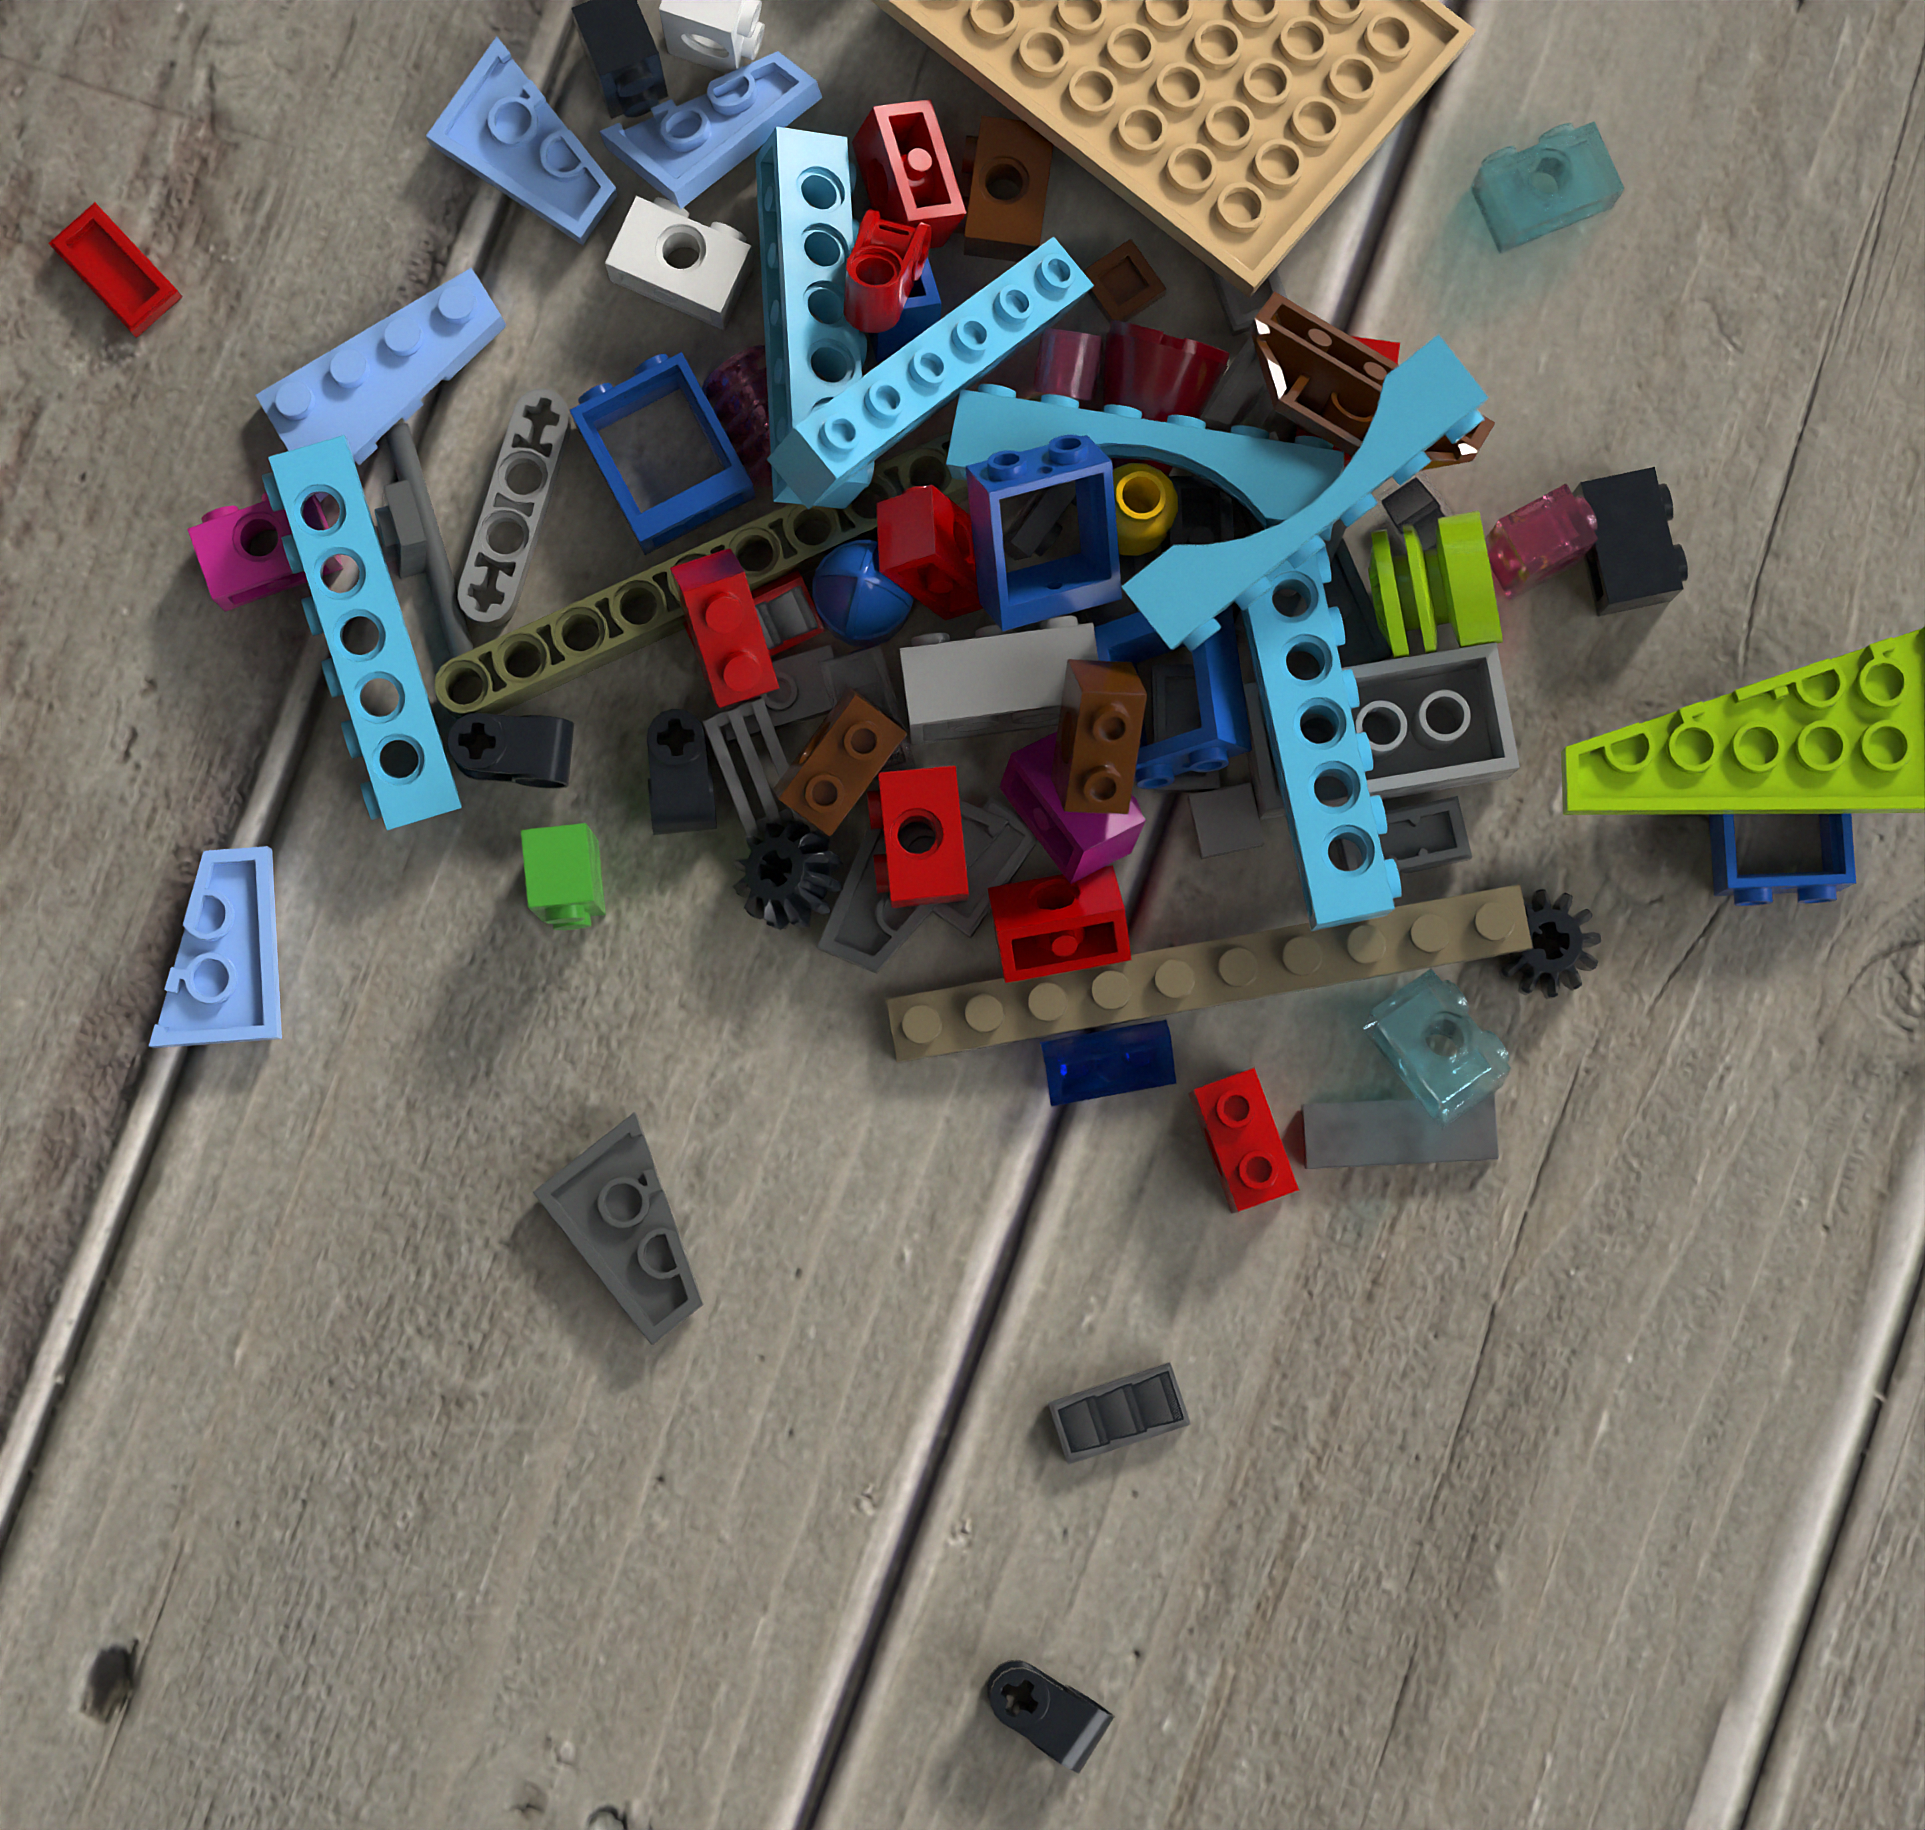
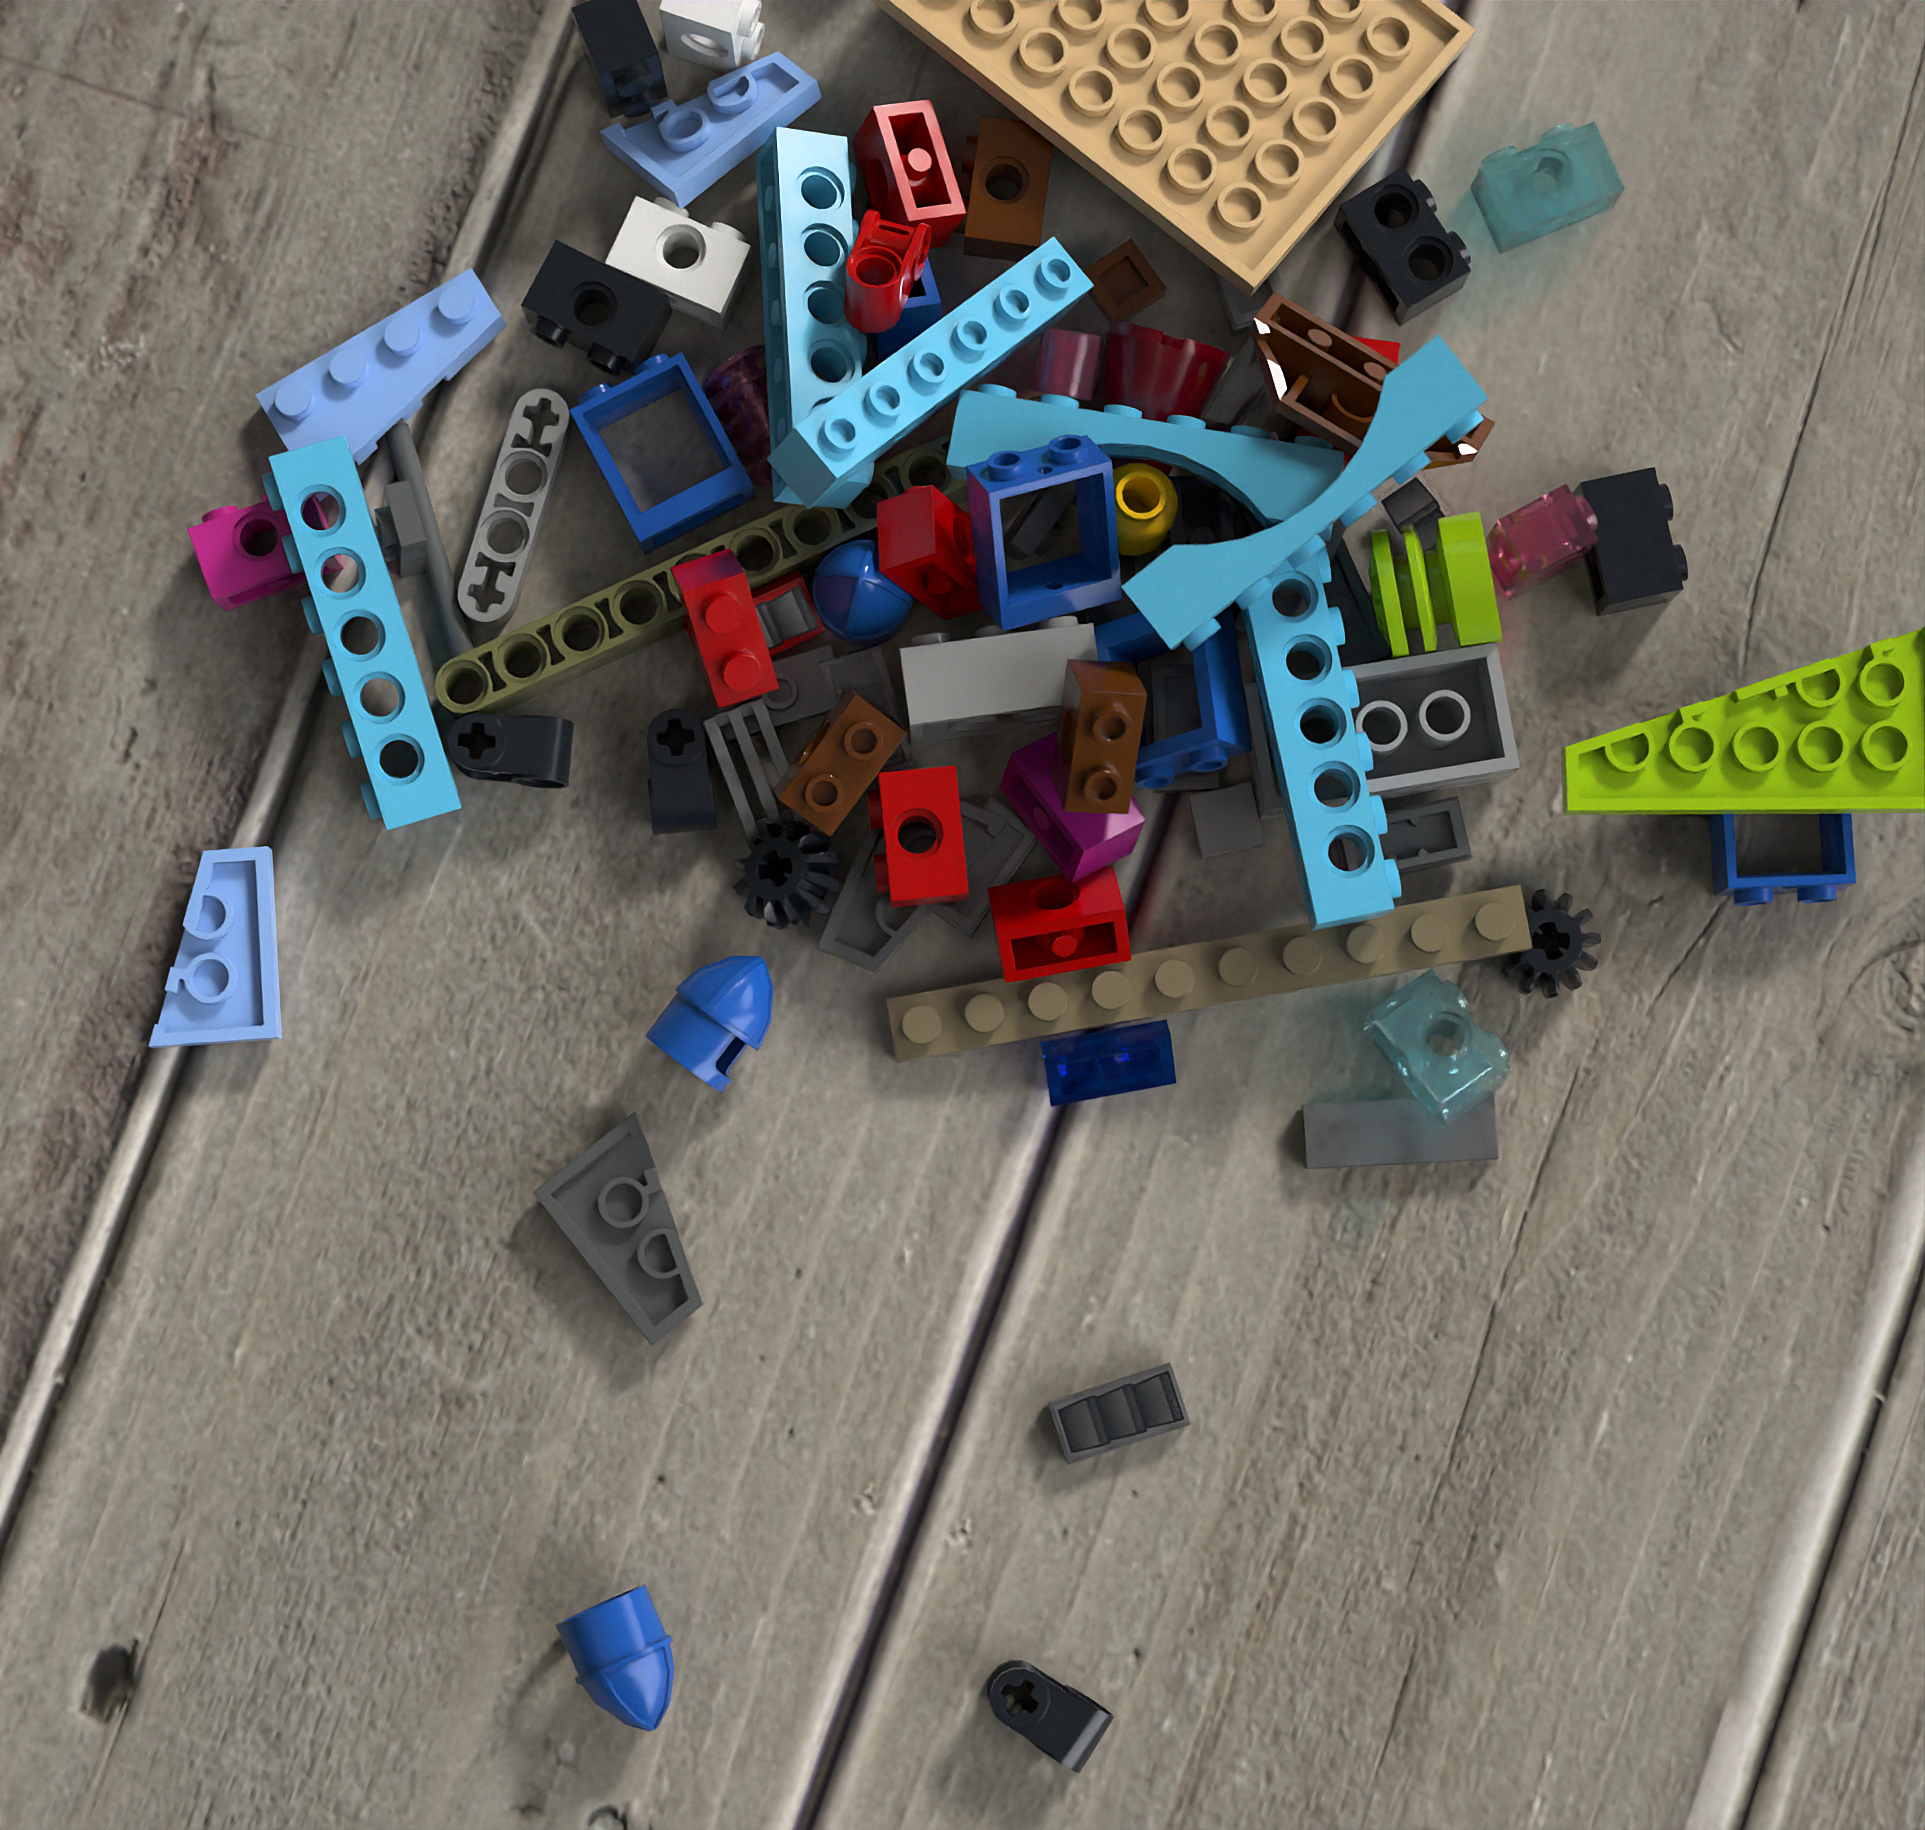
(115, 270): red tile -> none
(521, 147): light blue wing -> none
(563, 875): bright green brick -> none
(575, 280): none -> black brick
(623, 1657): none -> blue helmet
(717, 1017): none -> blue helmet
(1243, 1140): red brick -> none
(1387, 251): none -> black brick

